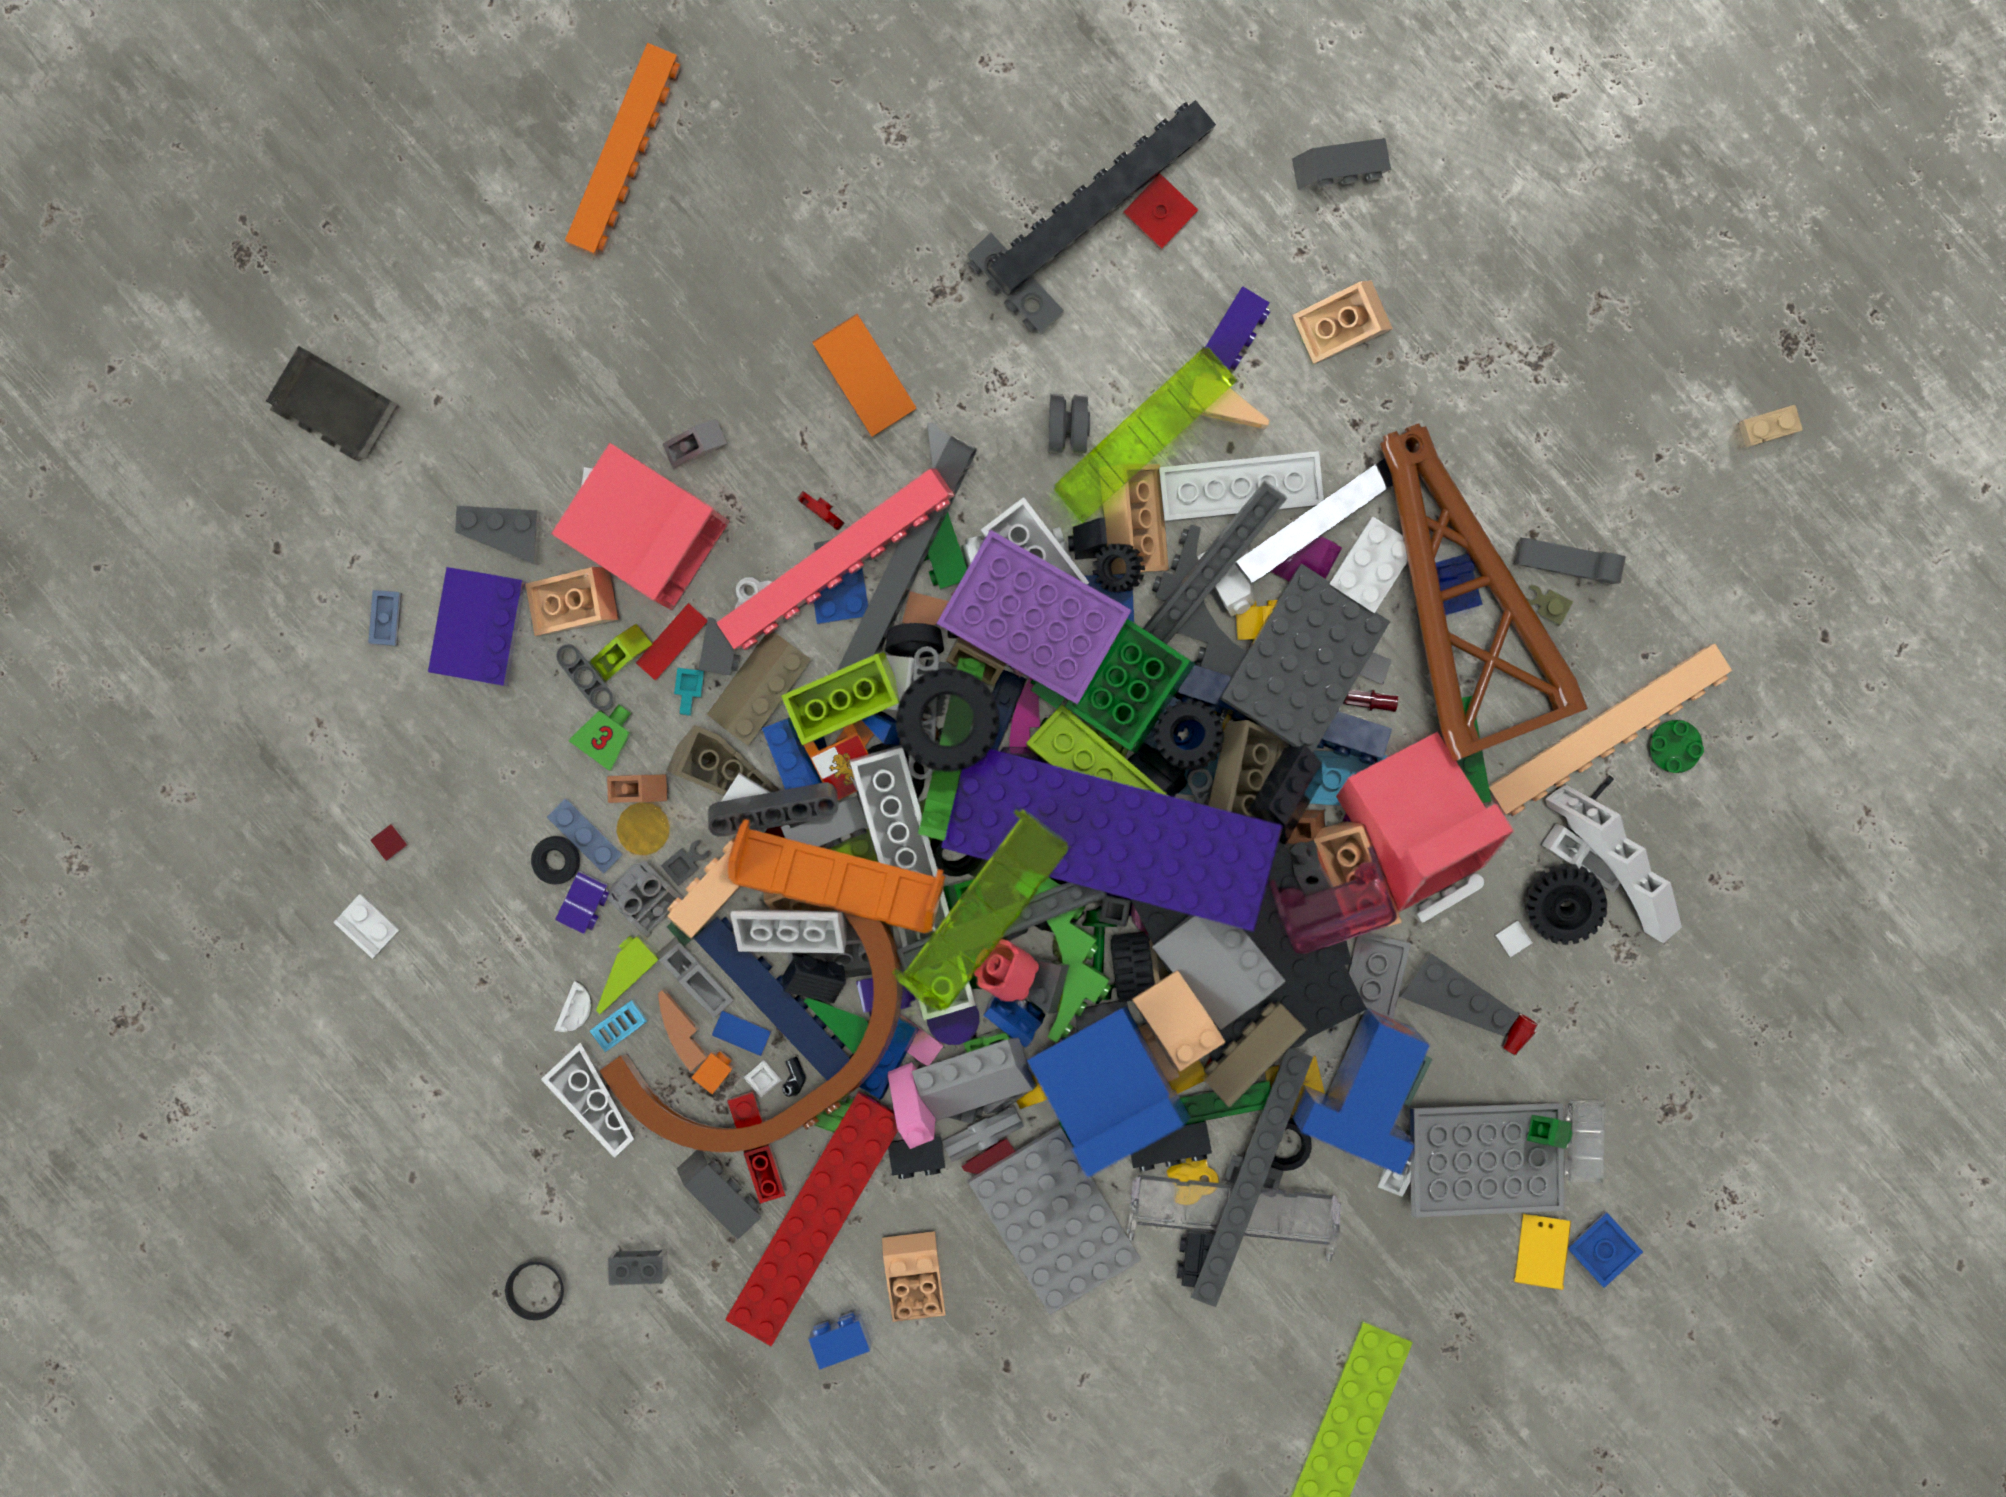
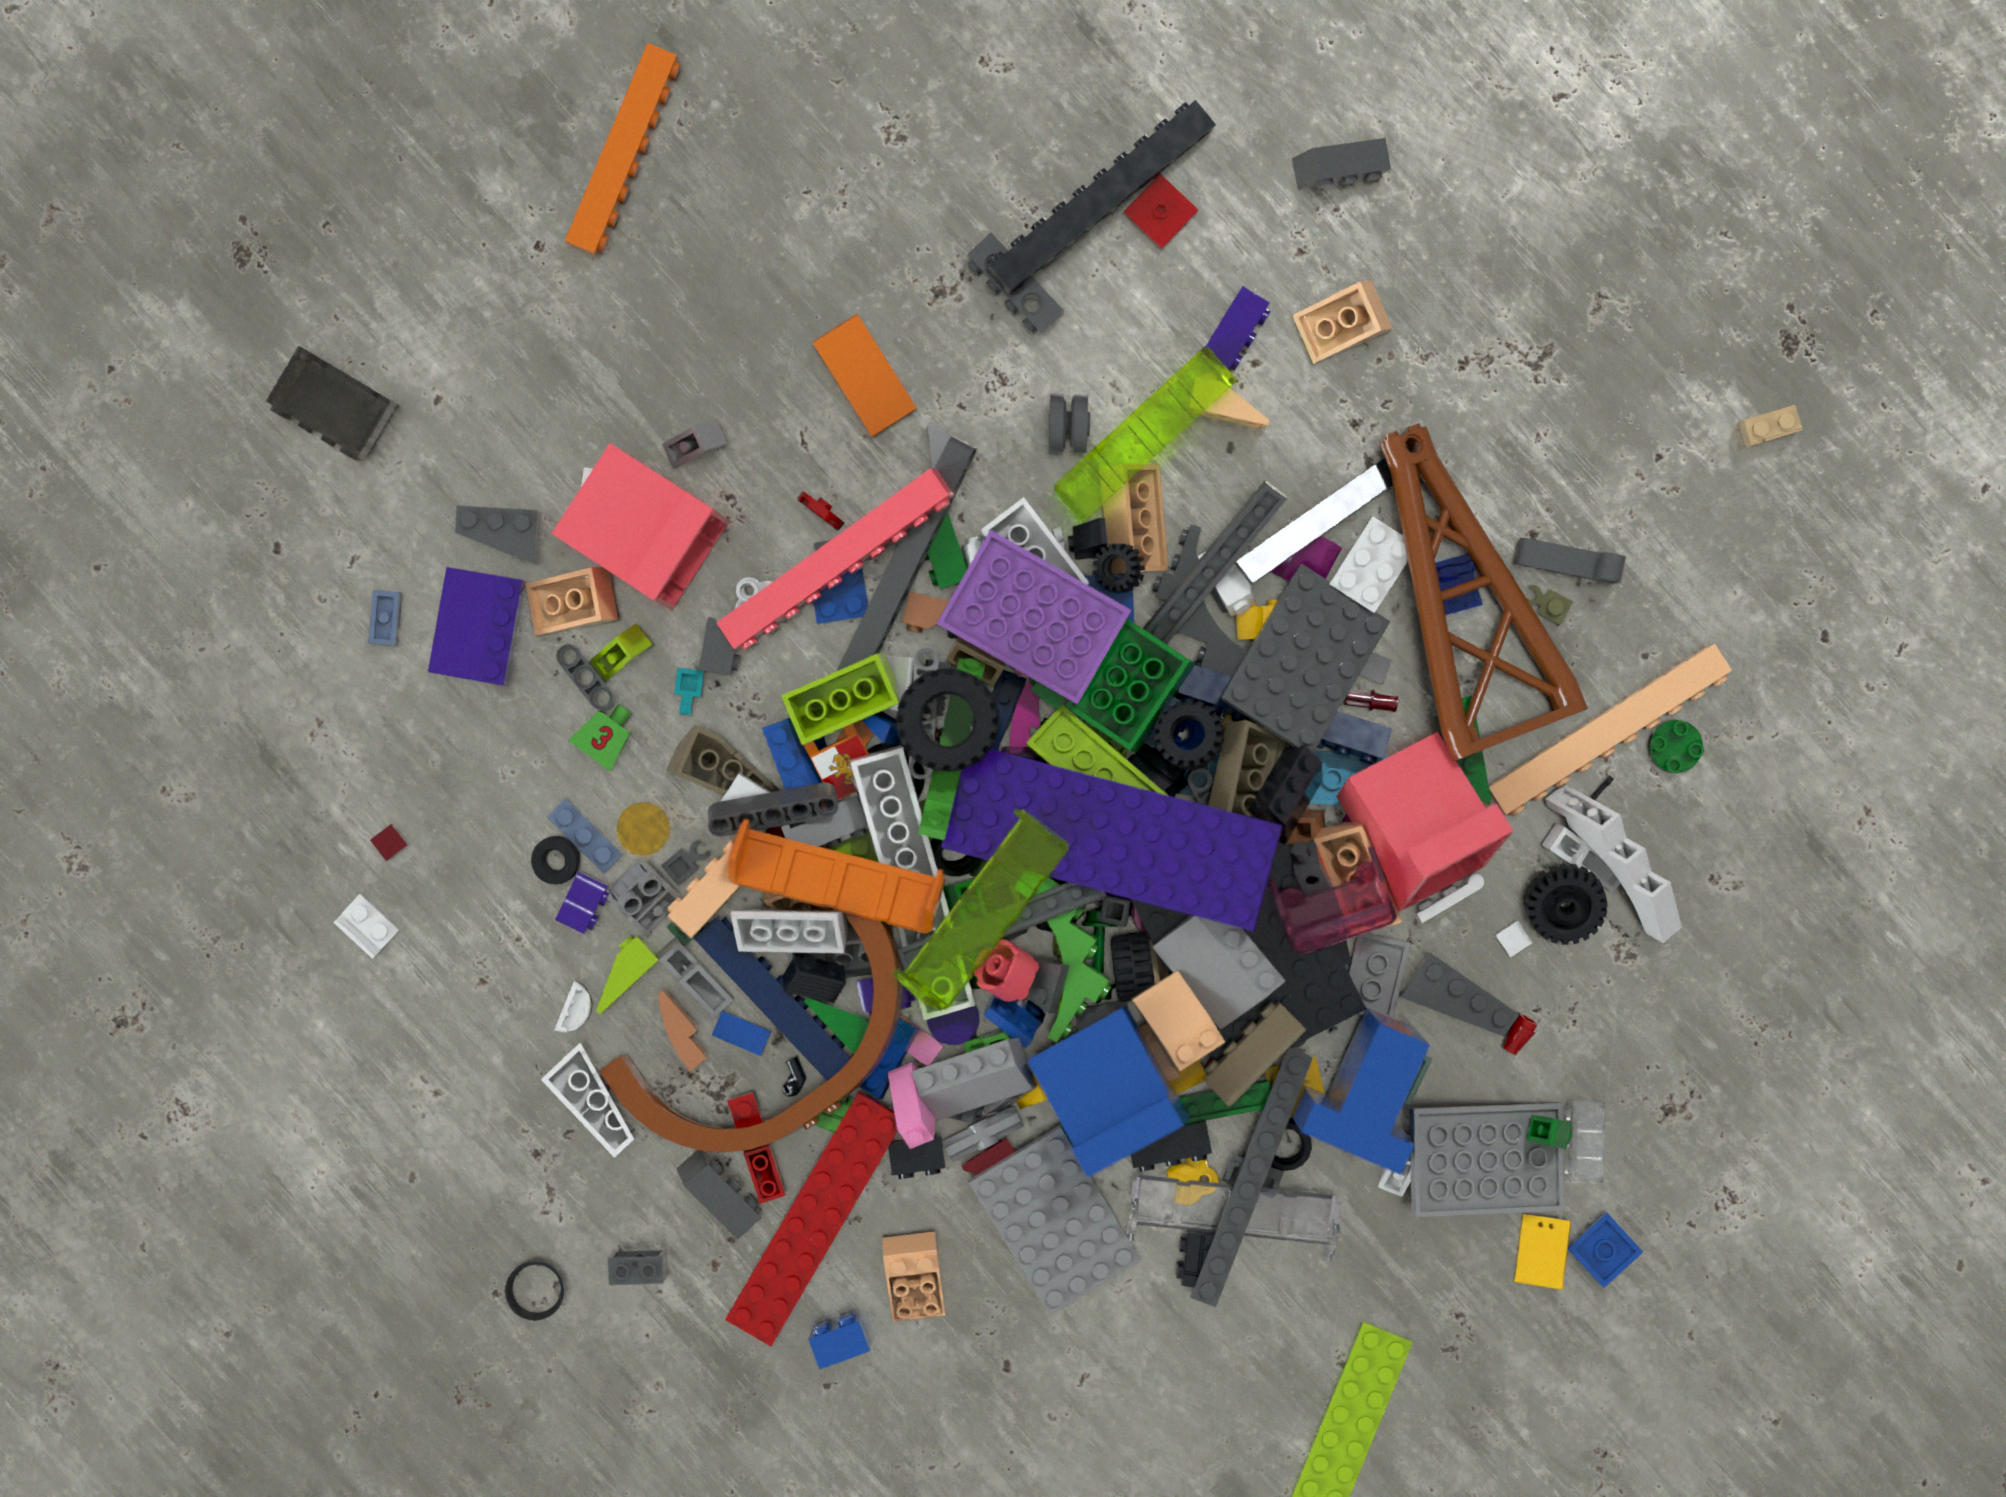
(637, 788): nougat slope -> none
(637, 1014): medium azure slope -> none
(672, 641): red tile -> none
(713, 1071): orange brick -> none
(758, 687): dark tan slope -> none
(762, 1078): white tile -> none
(908, 638): black tyre -> none
(1227, 485): white plate -> none

